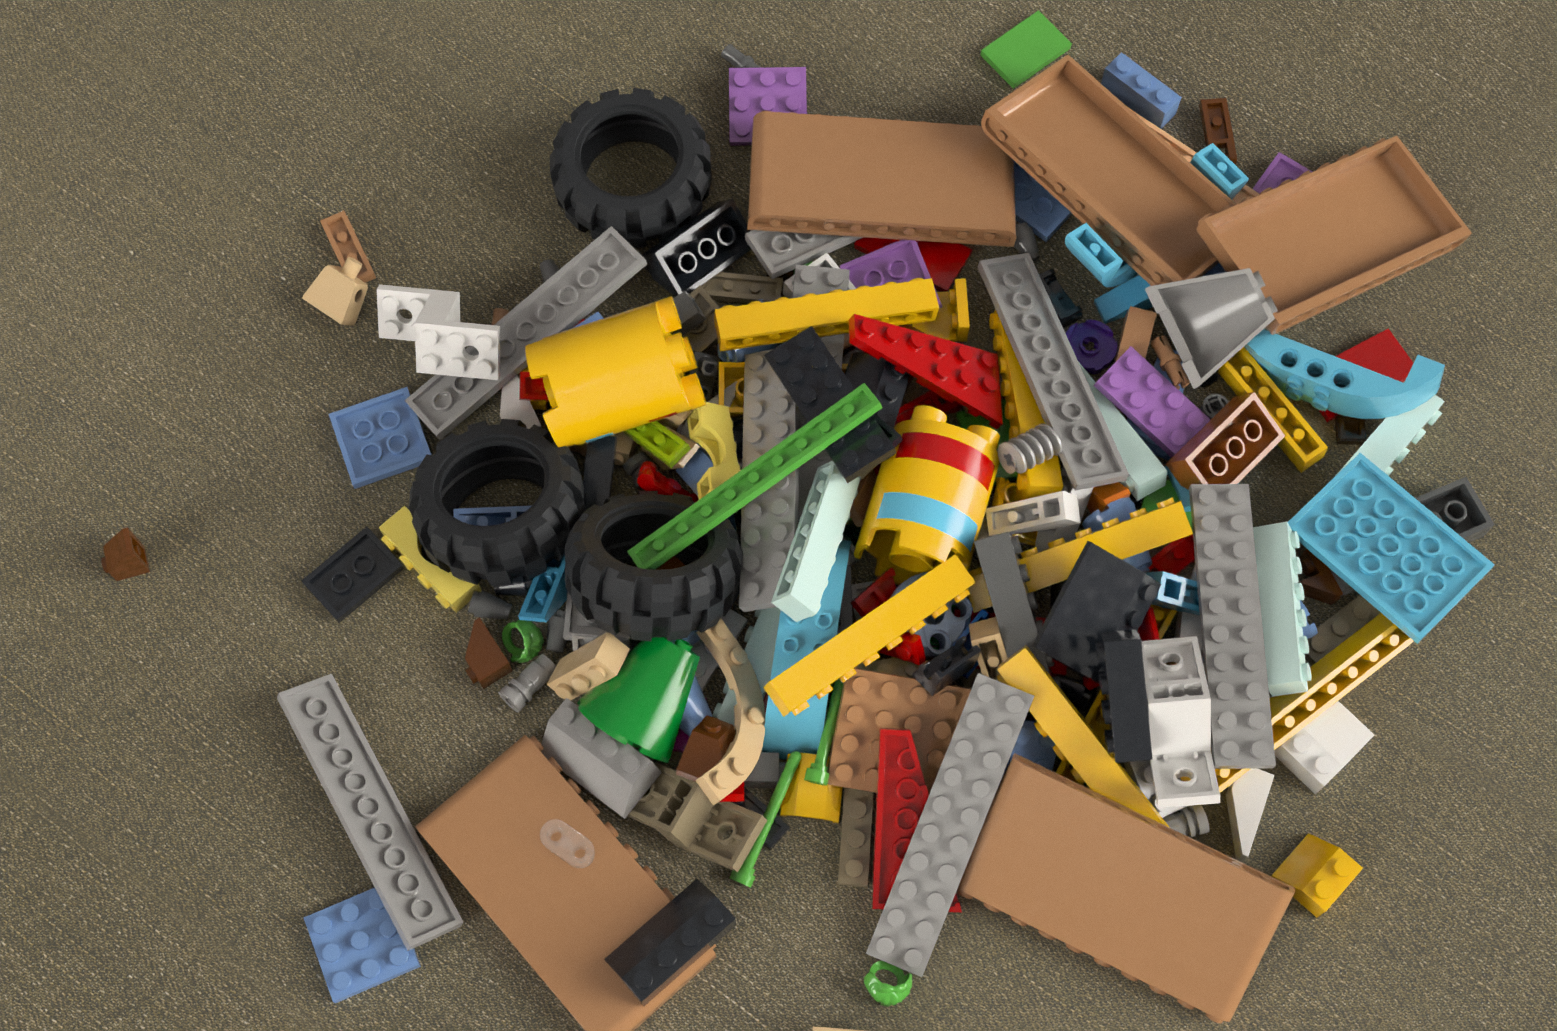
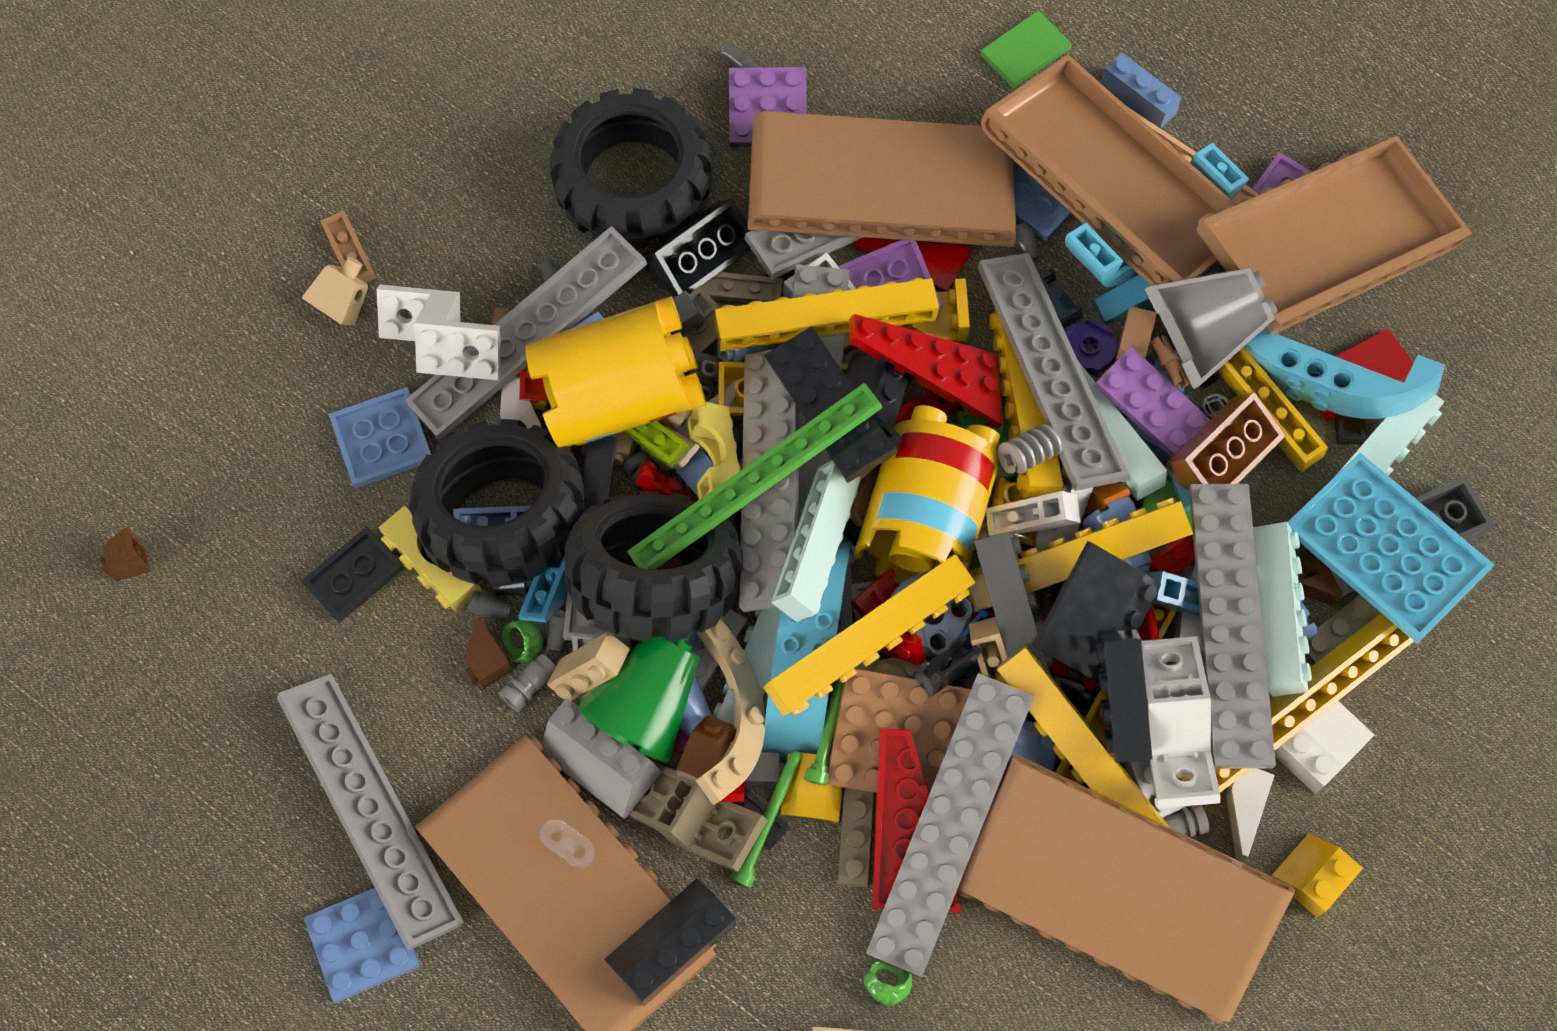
(1218, 126): reddish brown plate -> none

